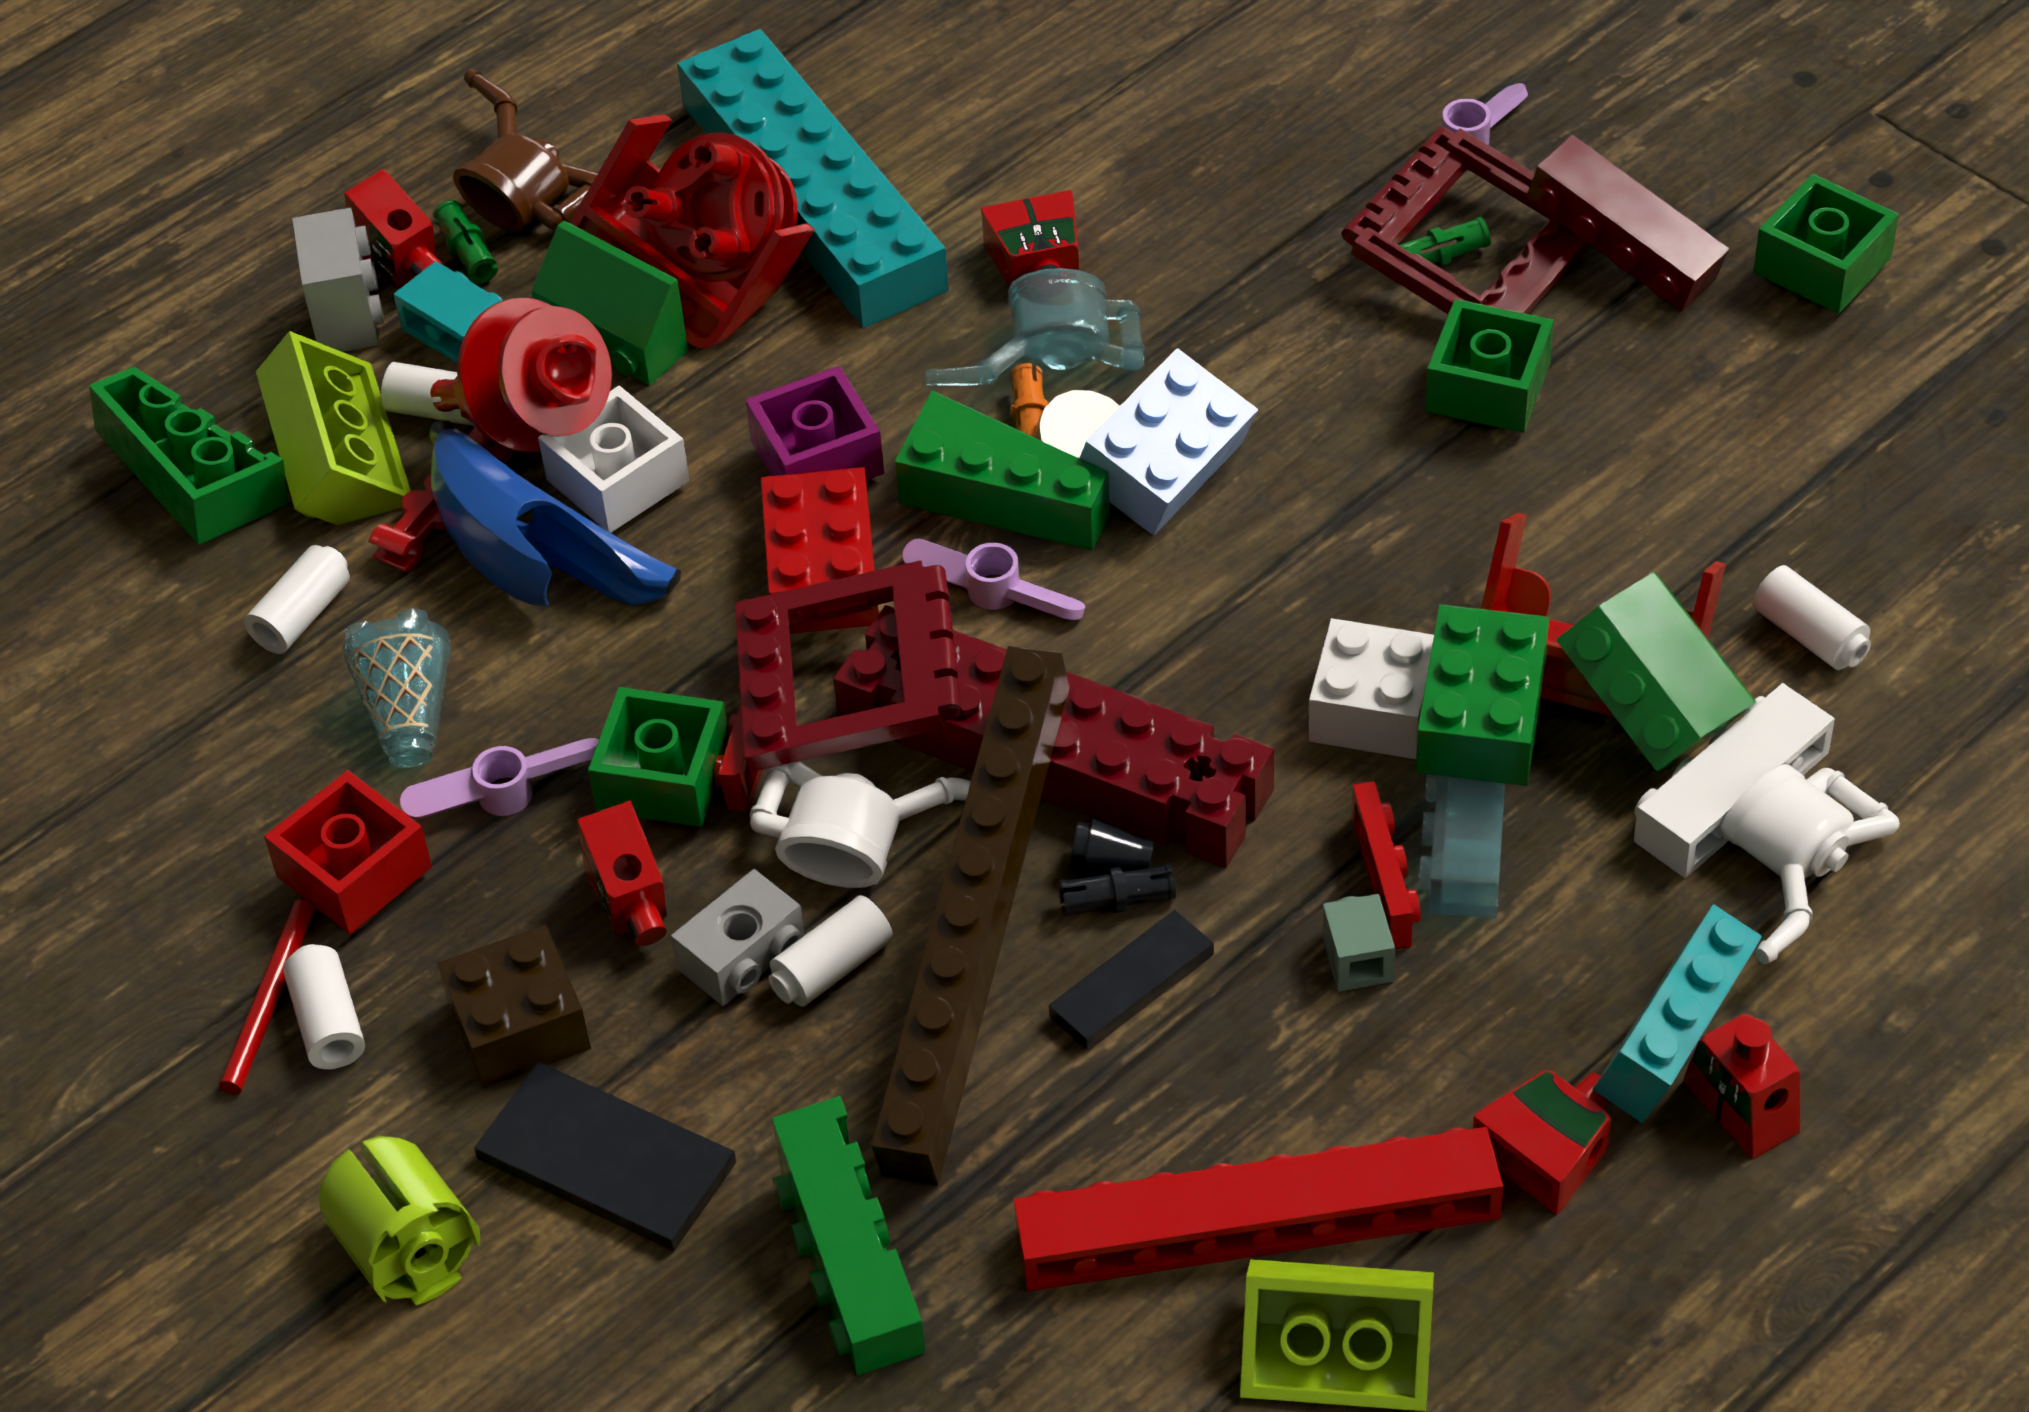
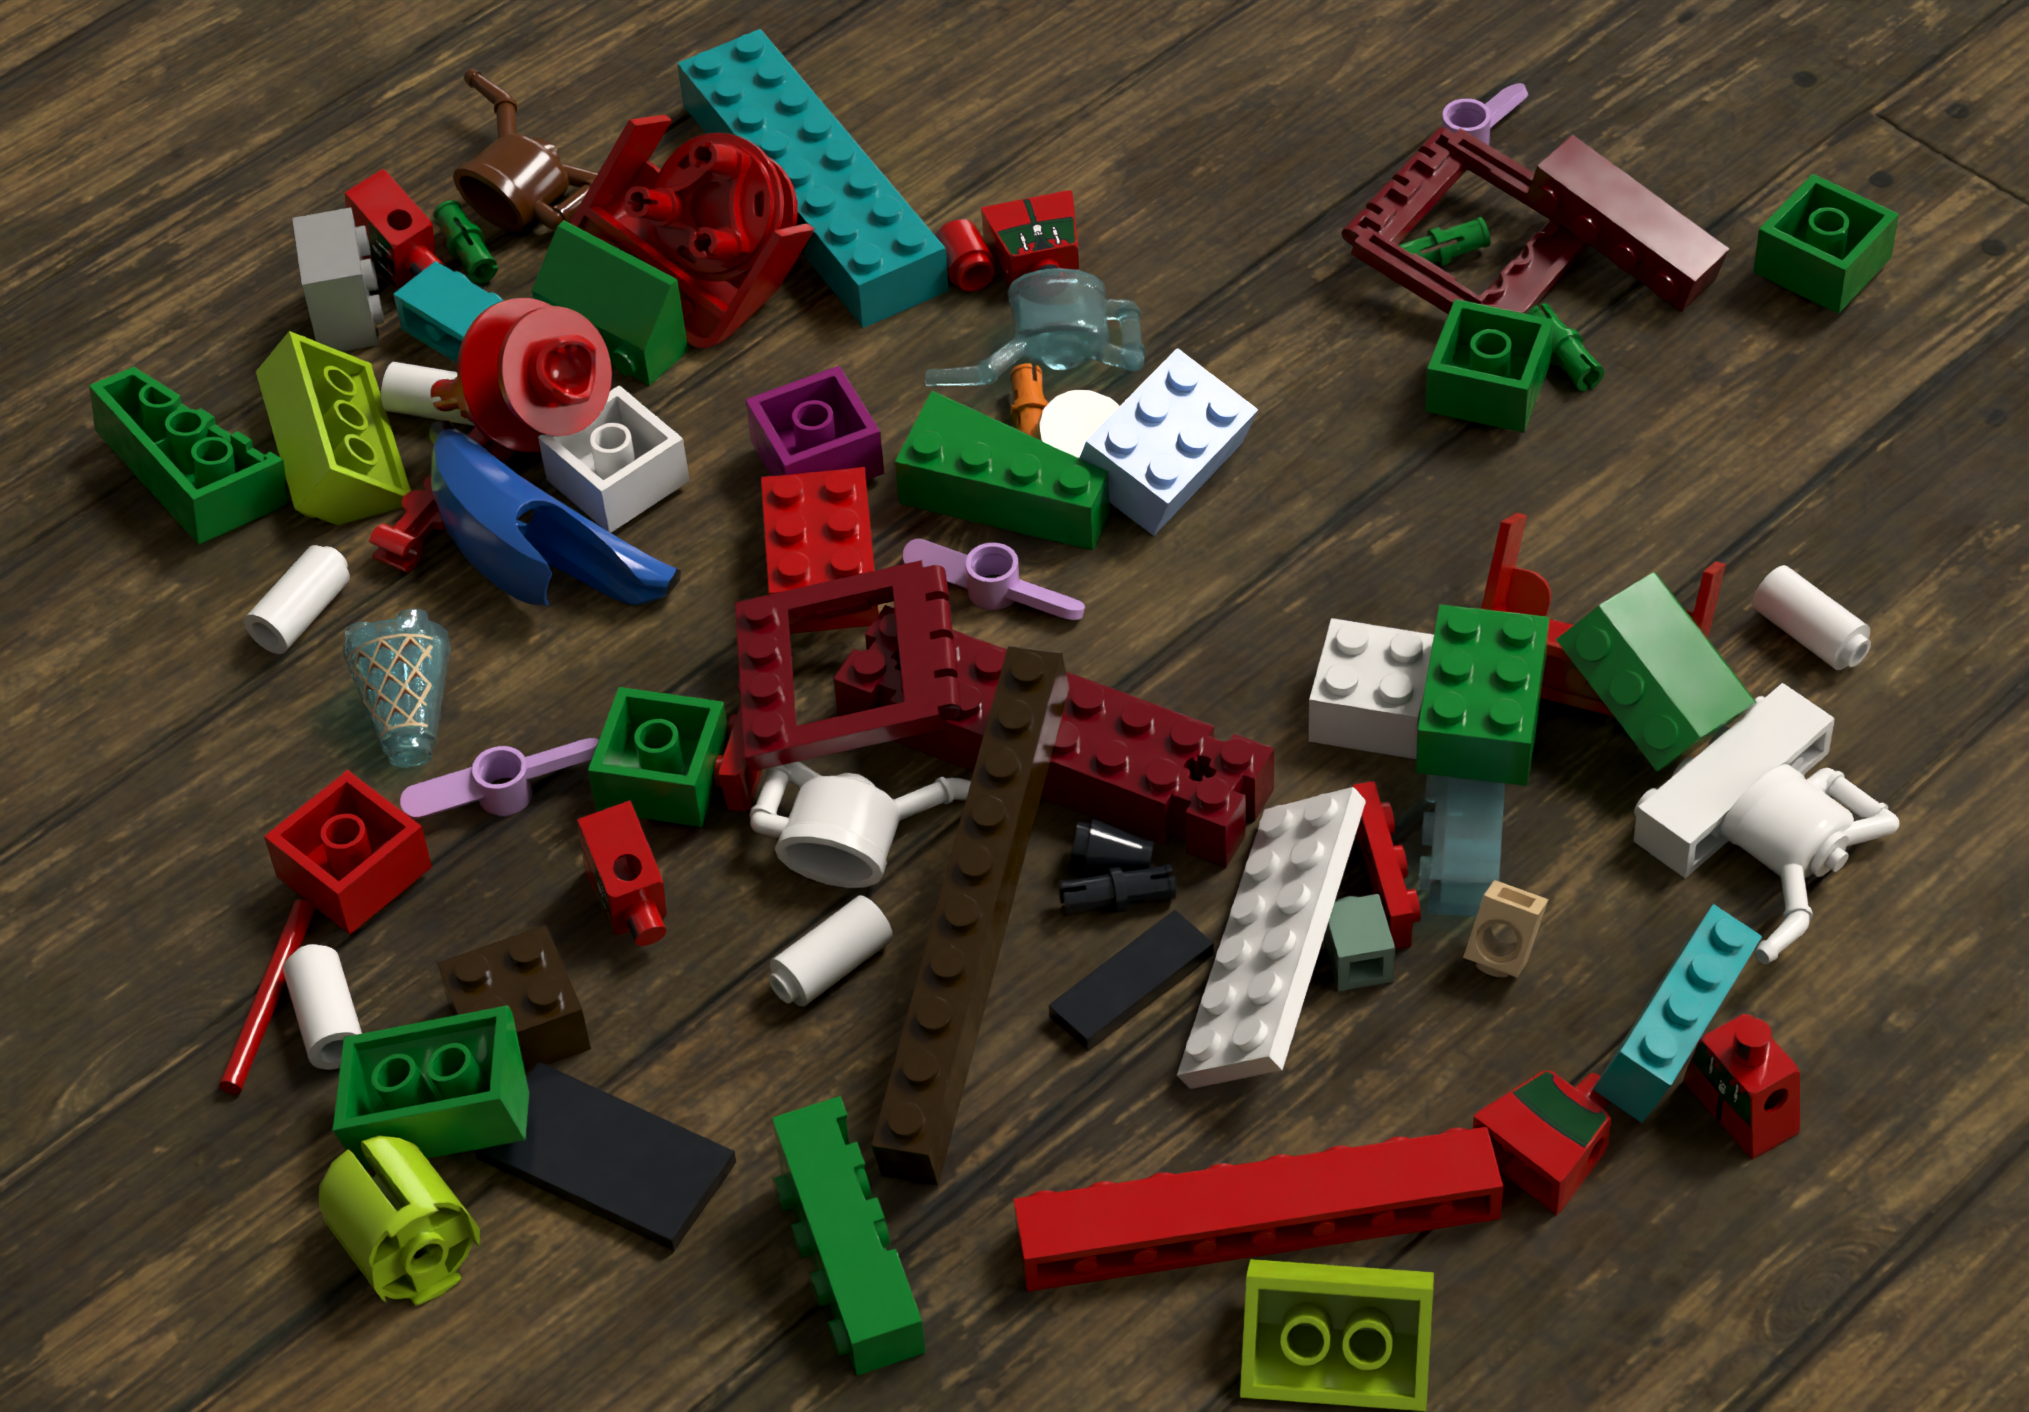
(434, 1084): none -> green slope
(737, 937): light grey brick -> none
(967, 255): none -> red brick
(1272, 939): none -> white plate
(1515, 909): none -> tan brick
(1570, 353): none -> green pin

